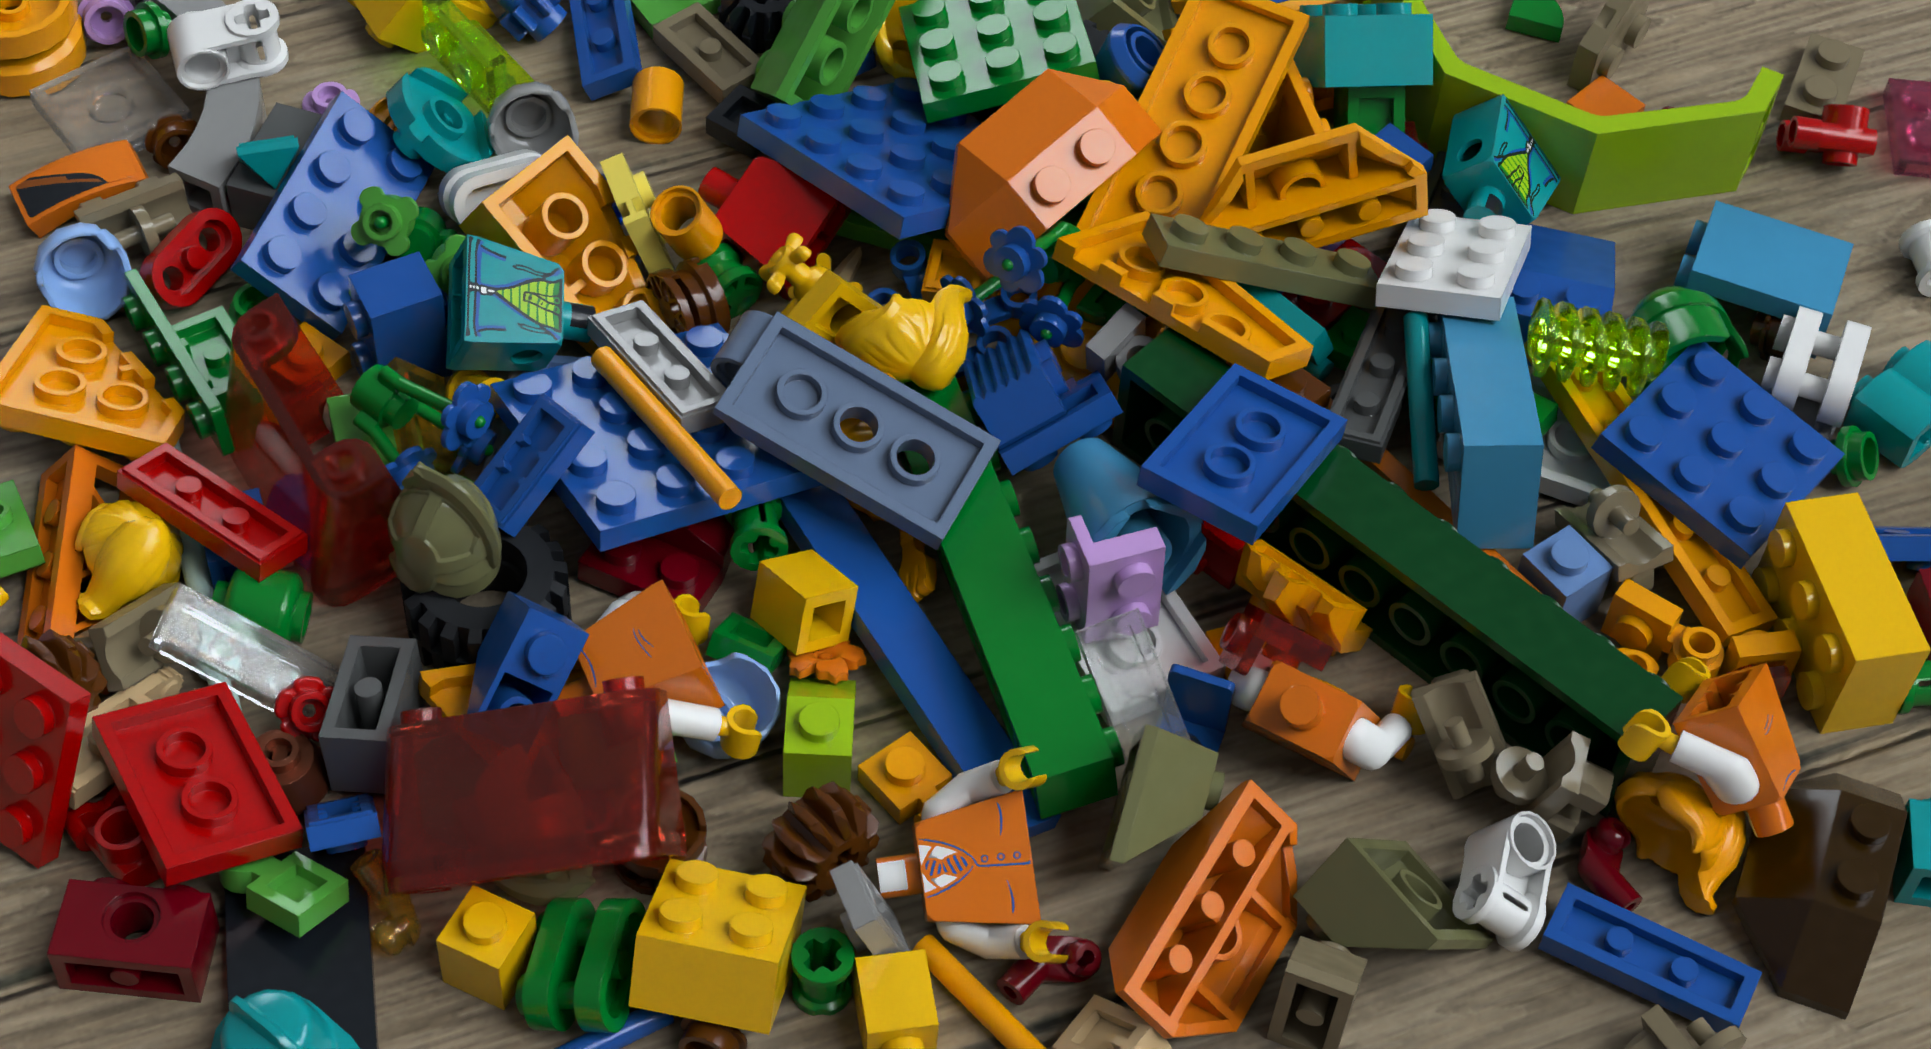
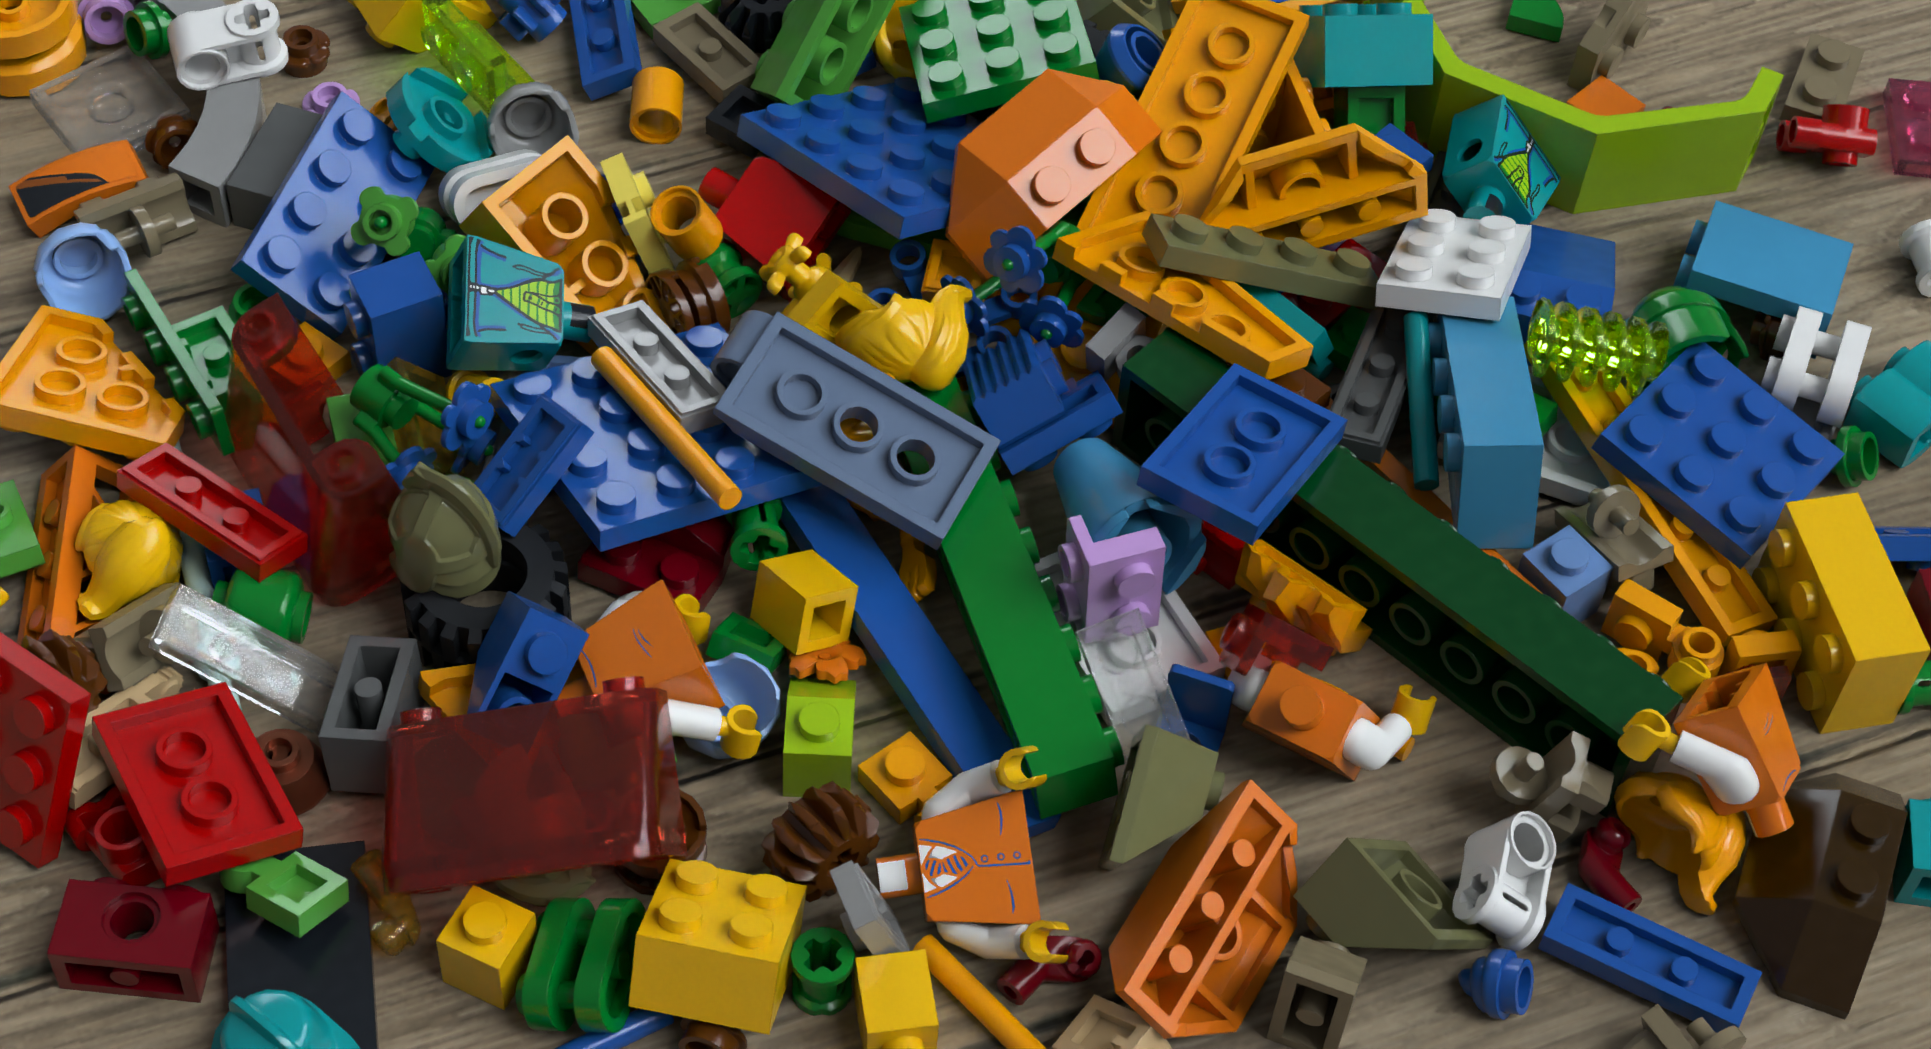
(187, 262): red plate -> none
(269, 157): teal slope -> none
(290, 705): red plate -> none
(306, 50): none -> reddish brown plate
(342, 824): blue plate -> none
(1460, 729): dark tan hips -> none
(1499, 983): none -> blue plate

